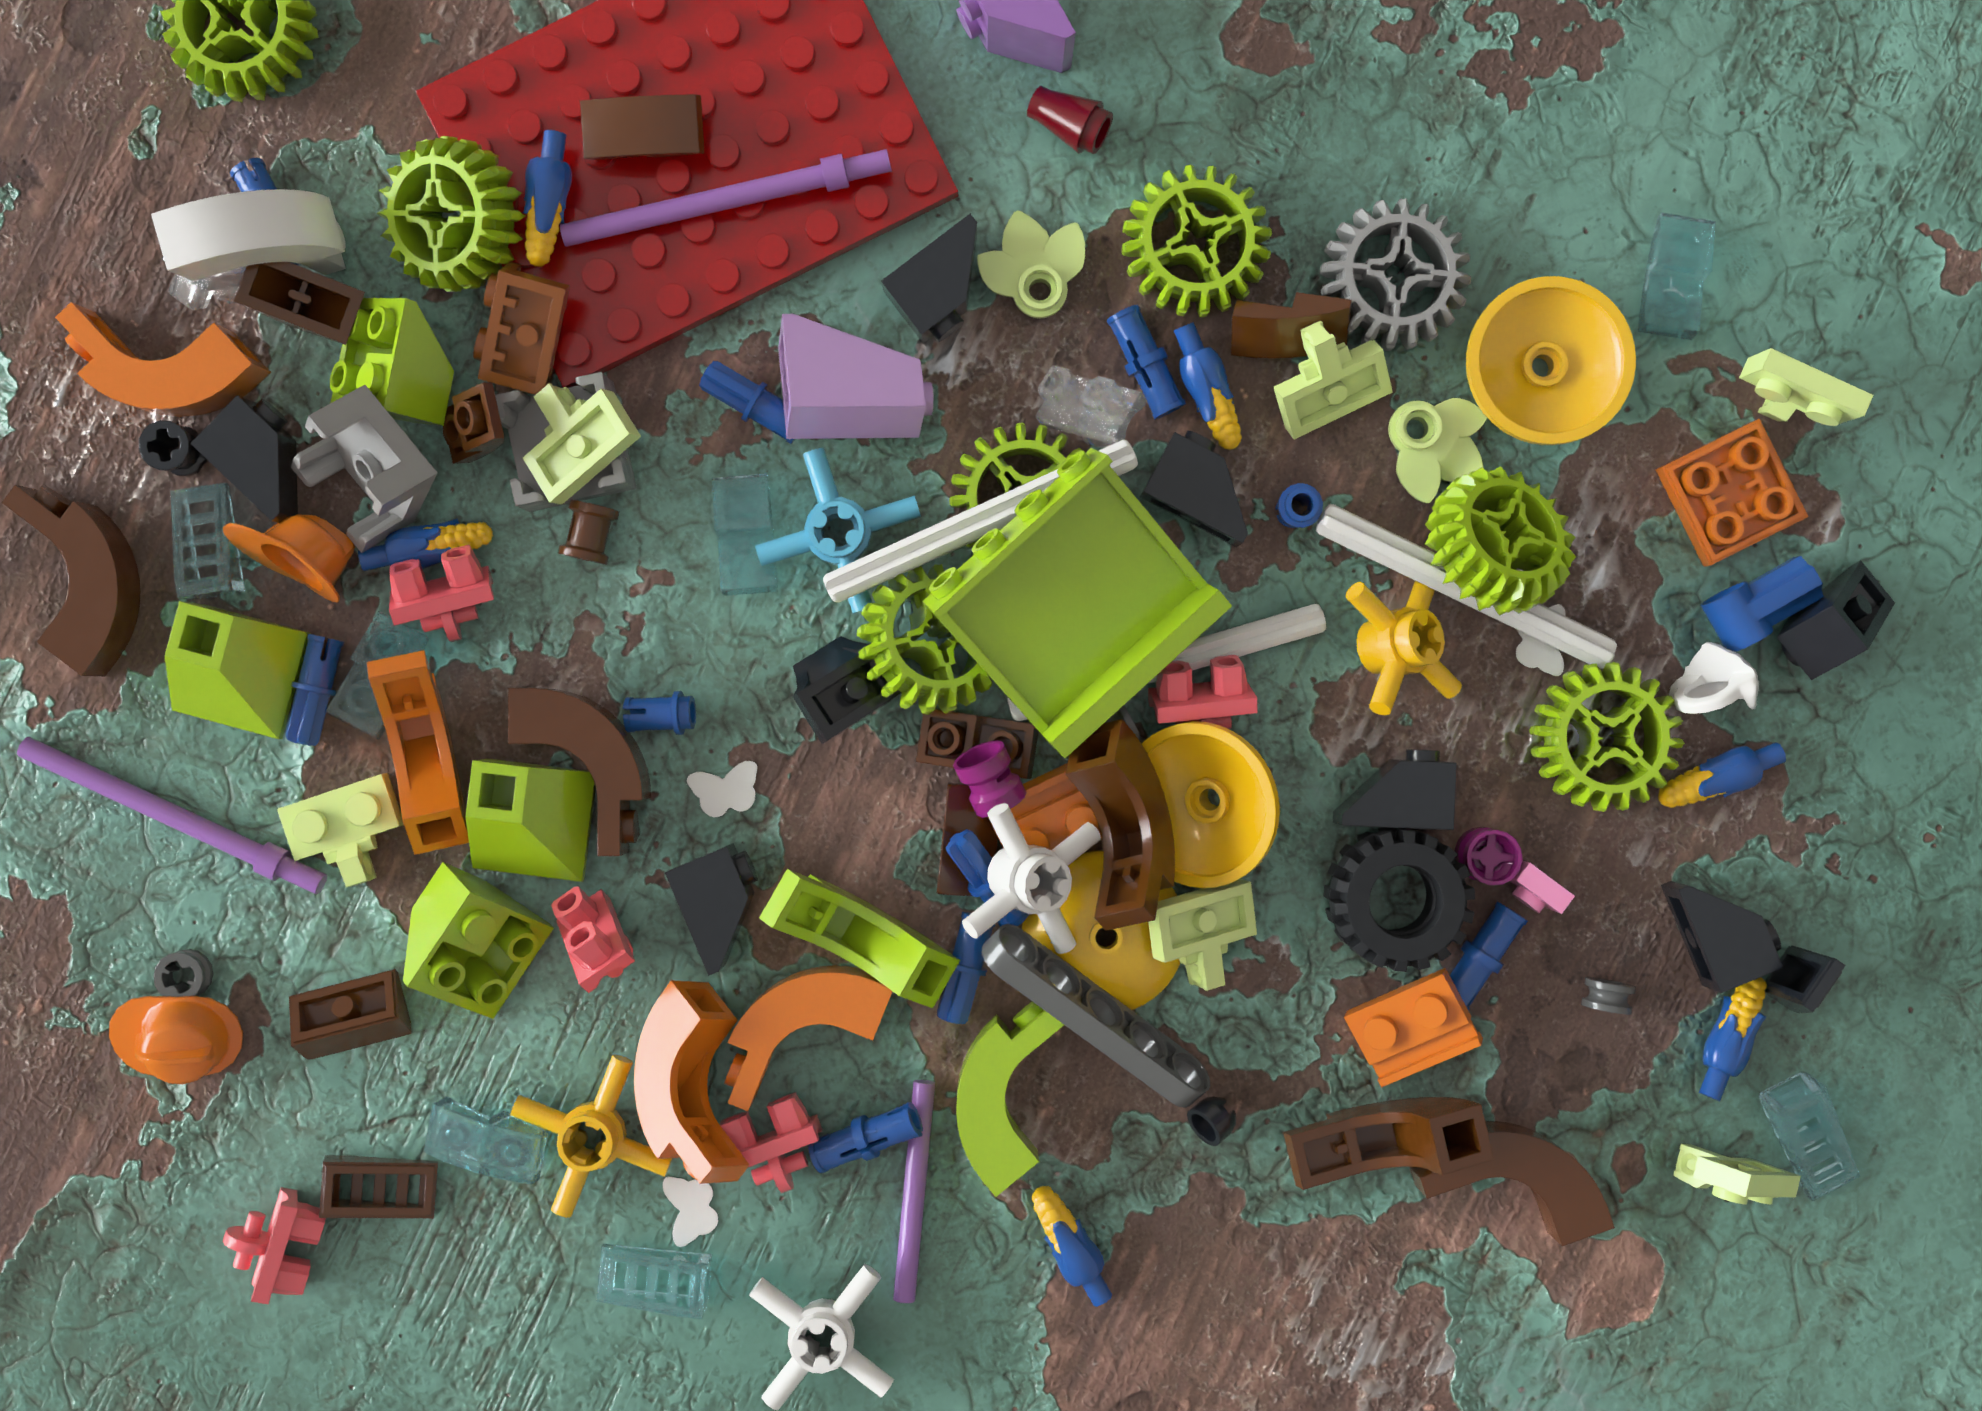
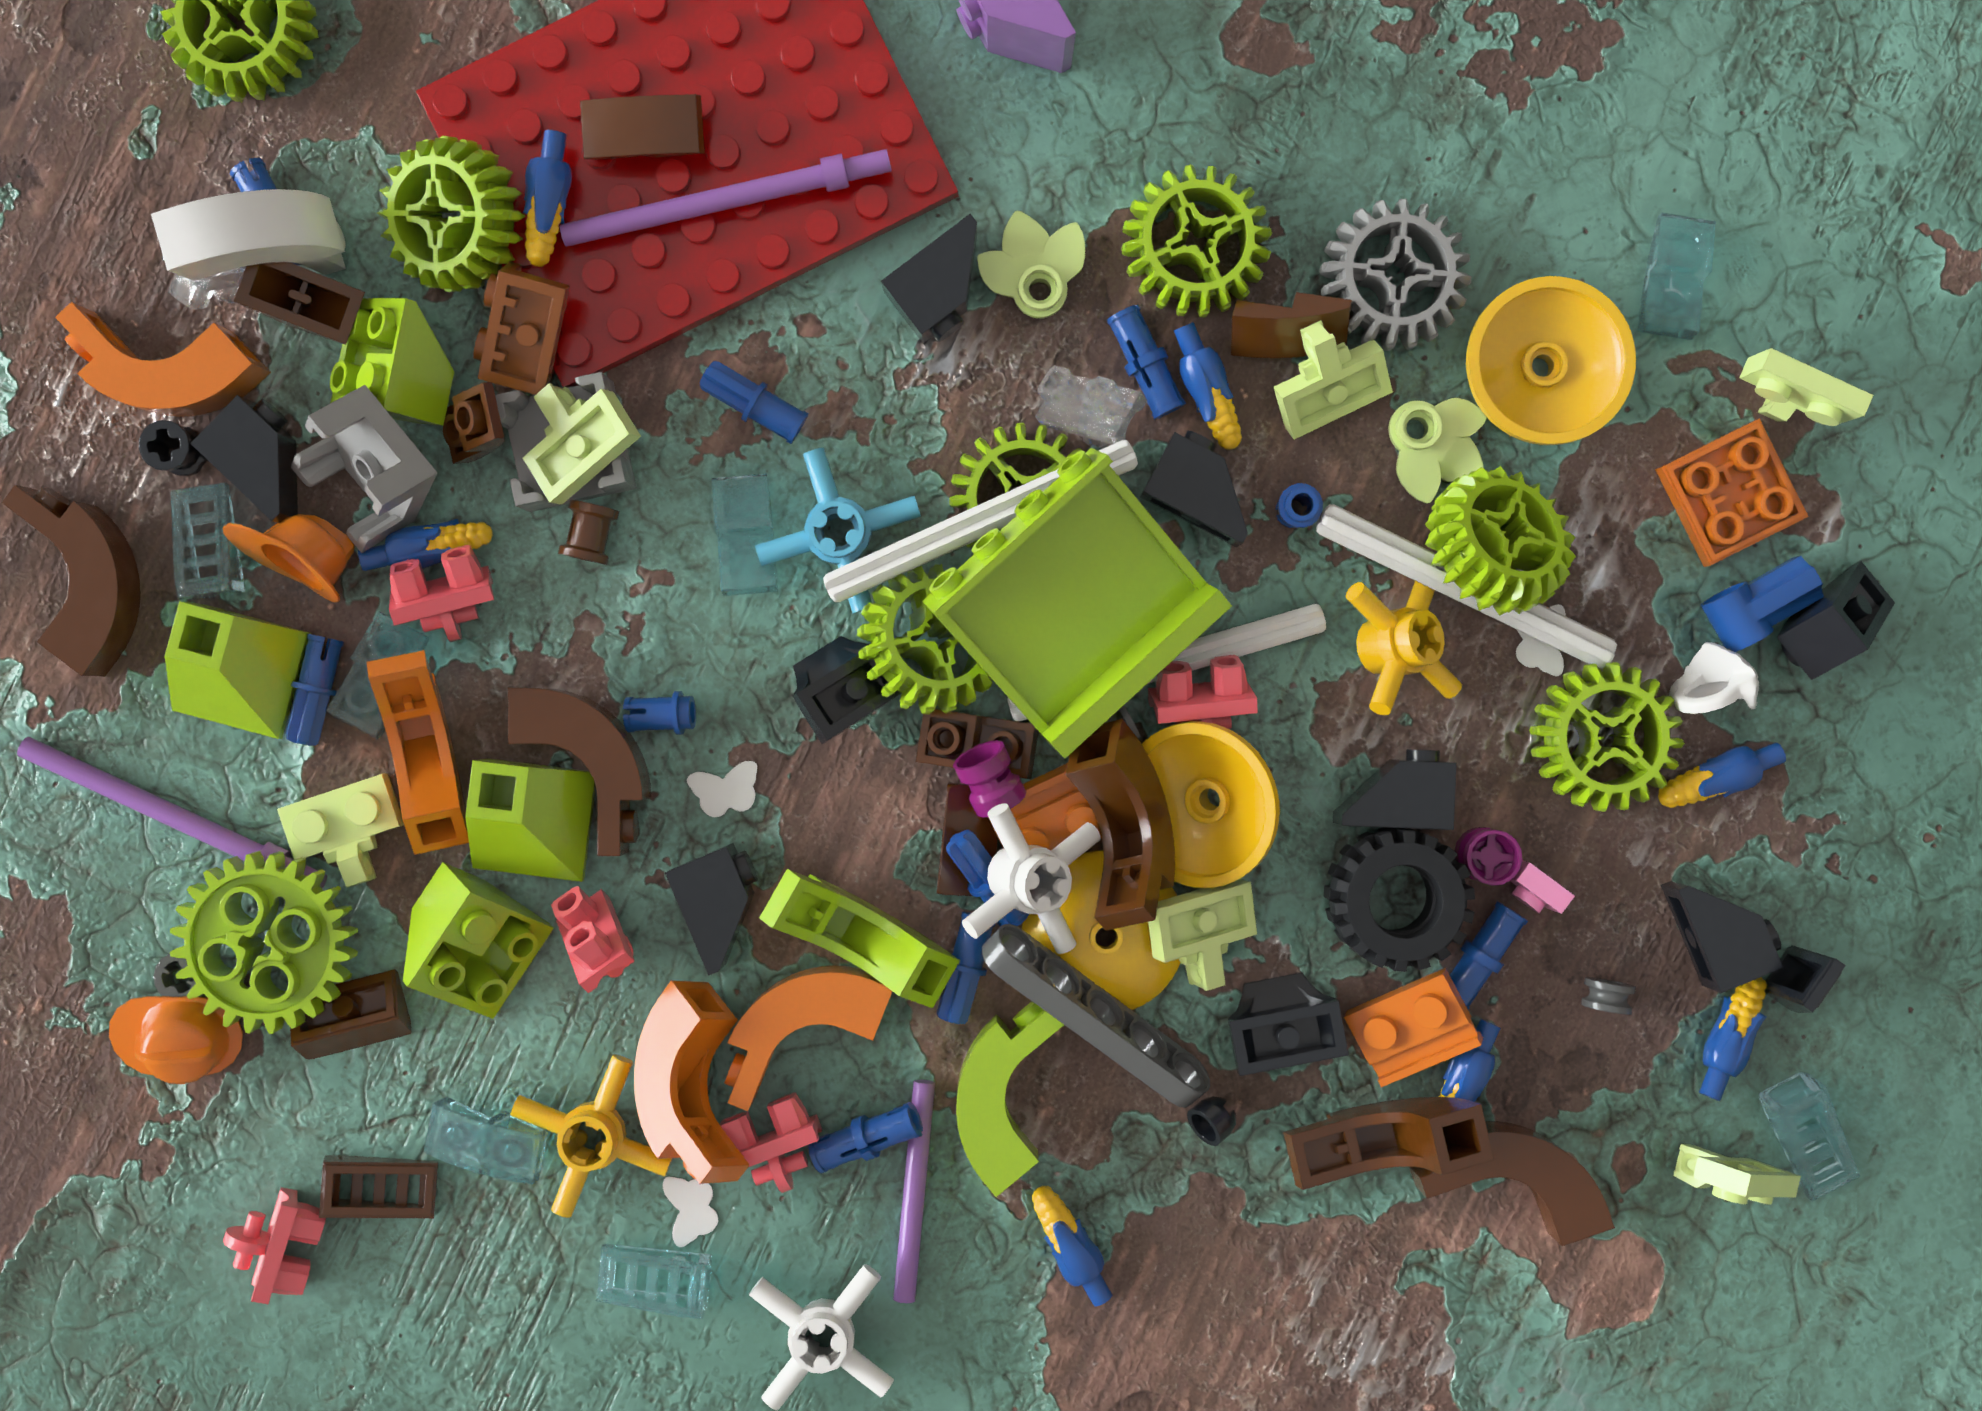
(220, 920): none -> lime gear
(848, 385): lavender slope -> none
(1072, 118): dark red cone -> none
(1285, 1025): none -> black slope
(1471, 1071): none -> blue piece

